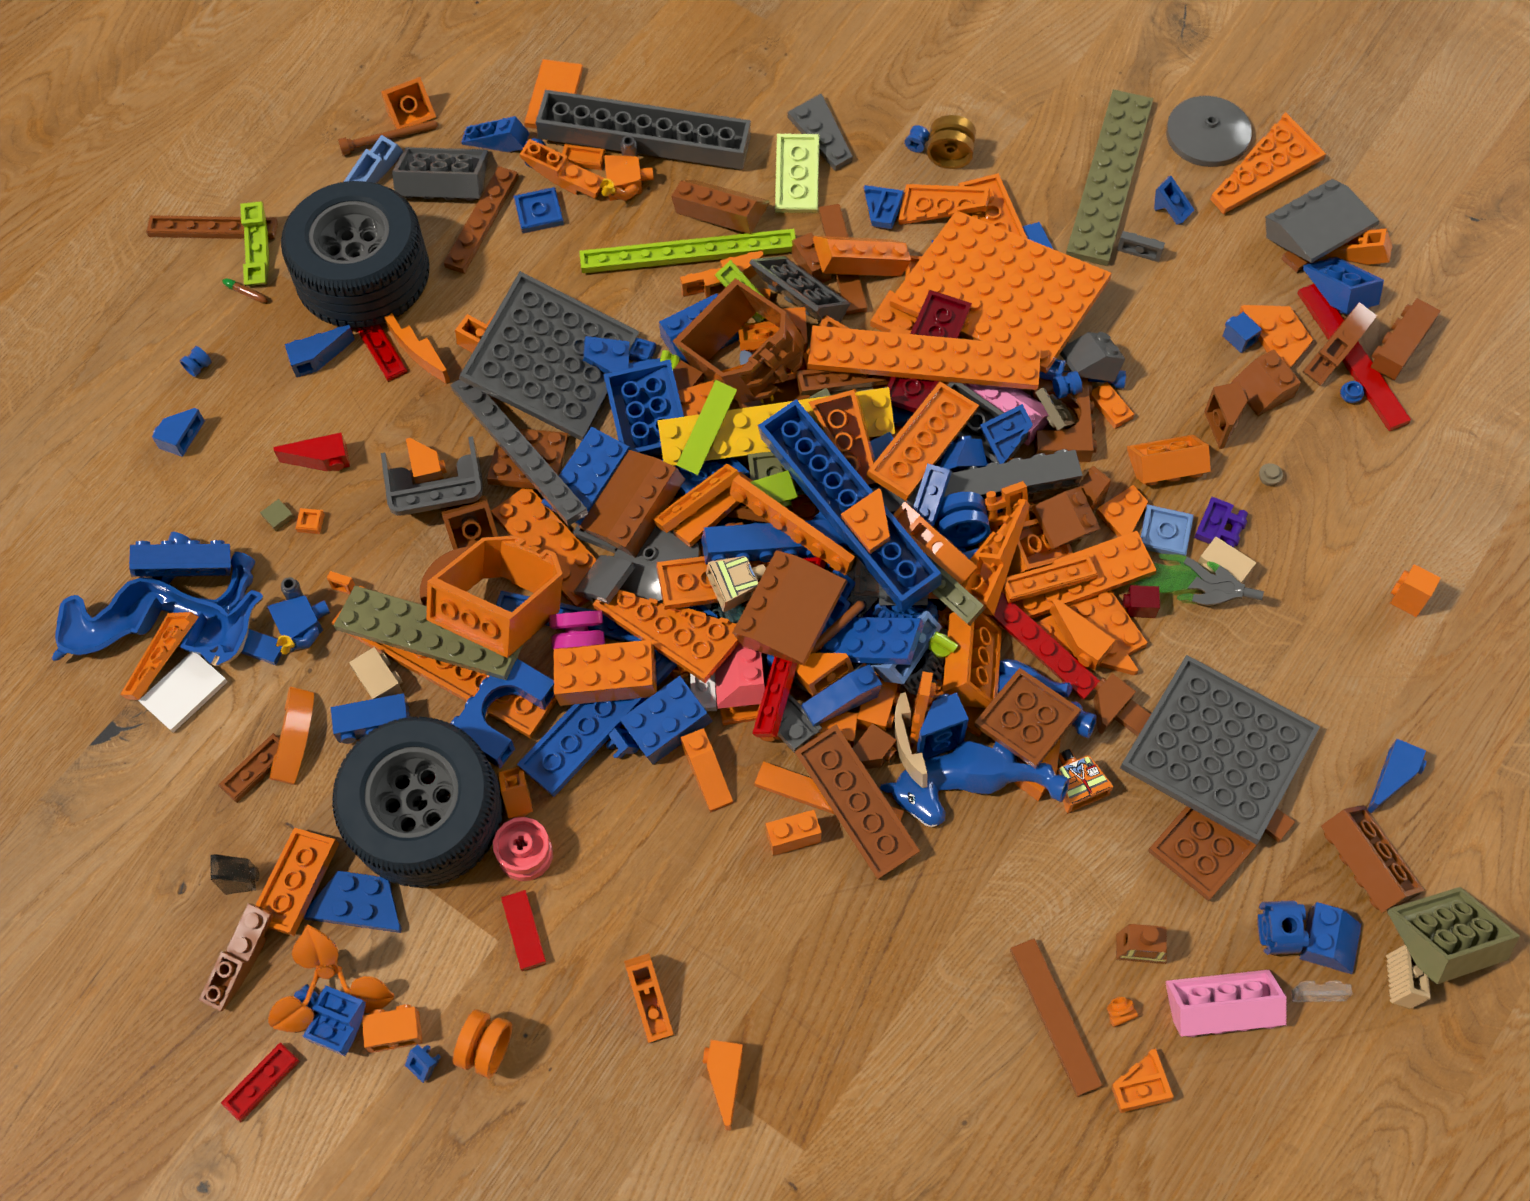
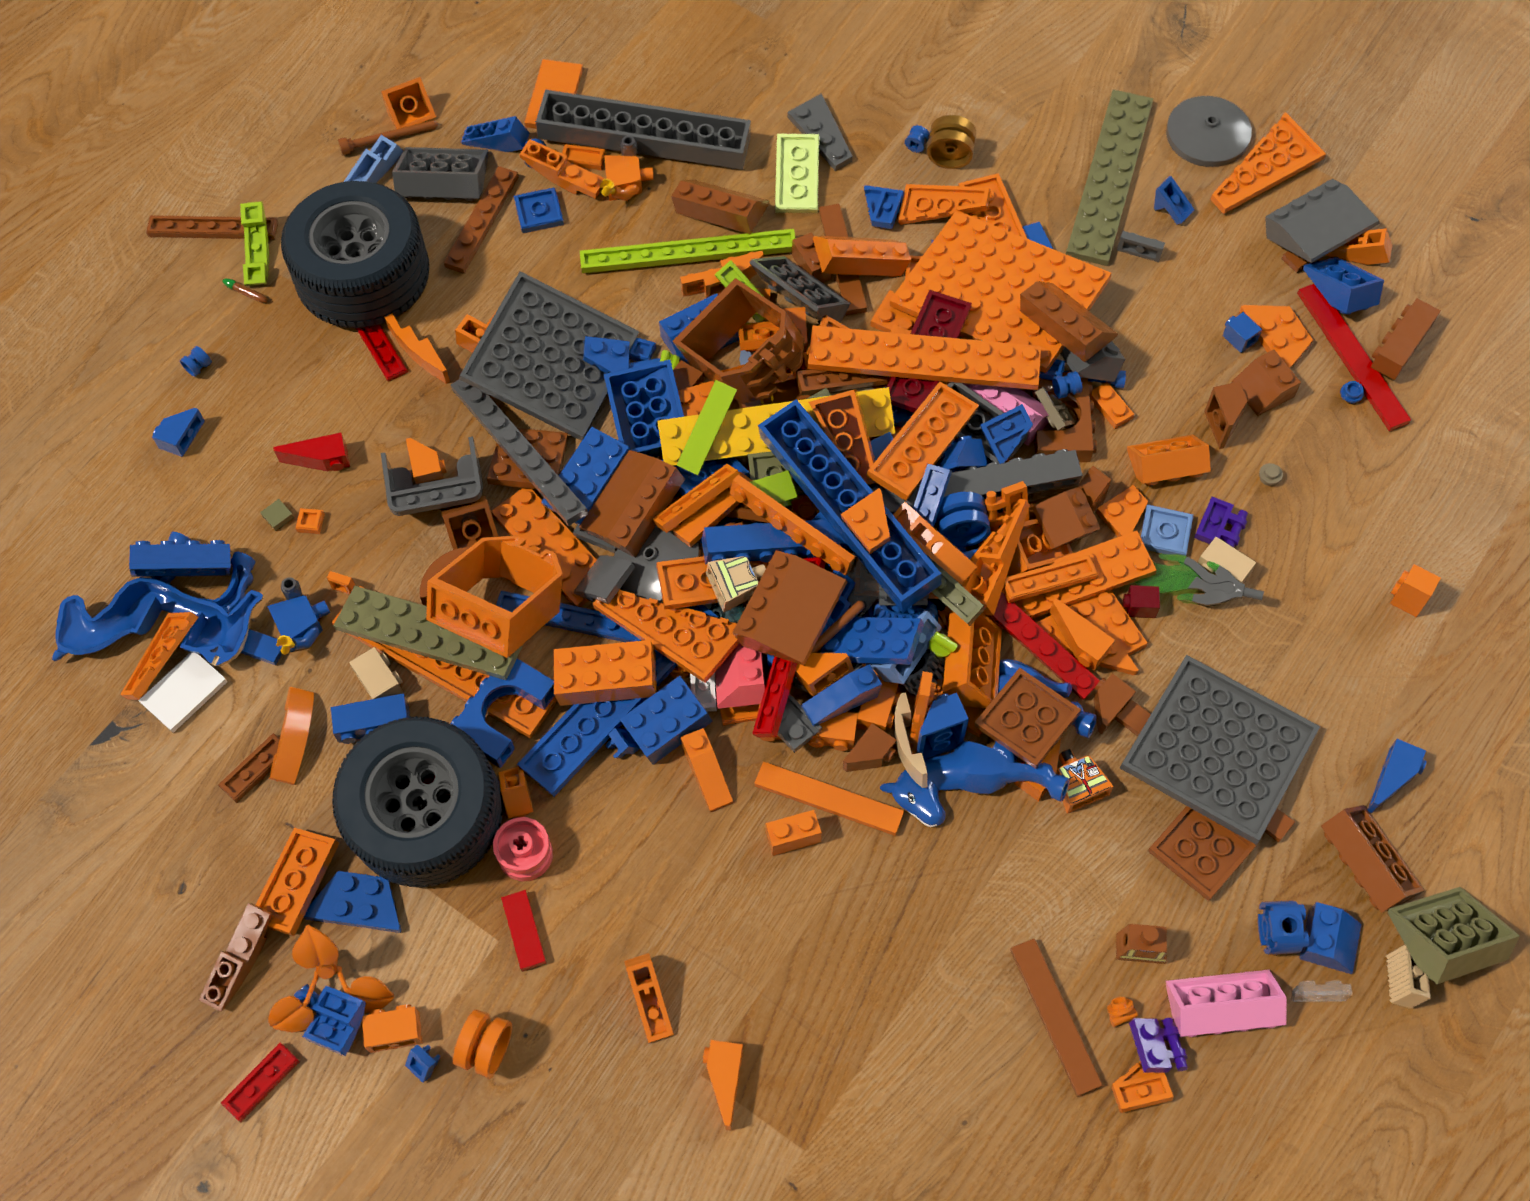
(233, 874): clear smoke slope -> none
(317, 350): blue slope -> none
(576, 629): dark pink wheel -> none
(857, 802): dark orange plate -> none
(1065, 319): none -> dark orange slope
(1151, 1046): none -> dark purple plate
(1339, 344): dark orange slope -> none

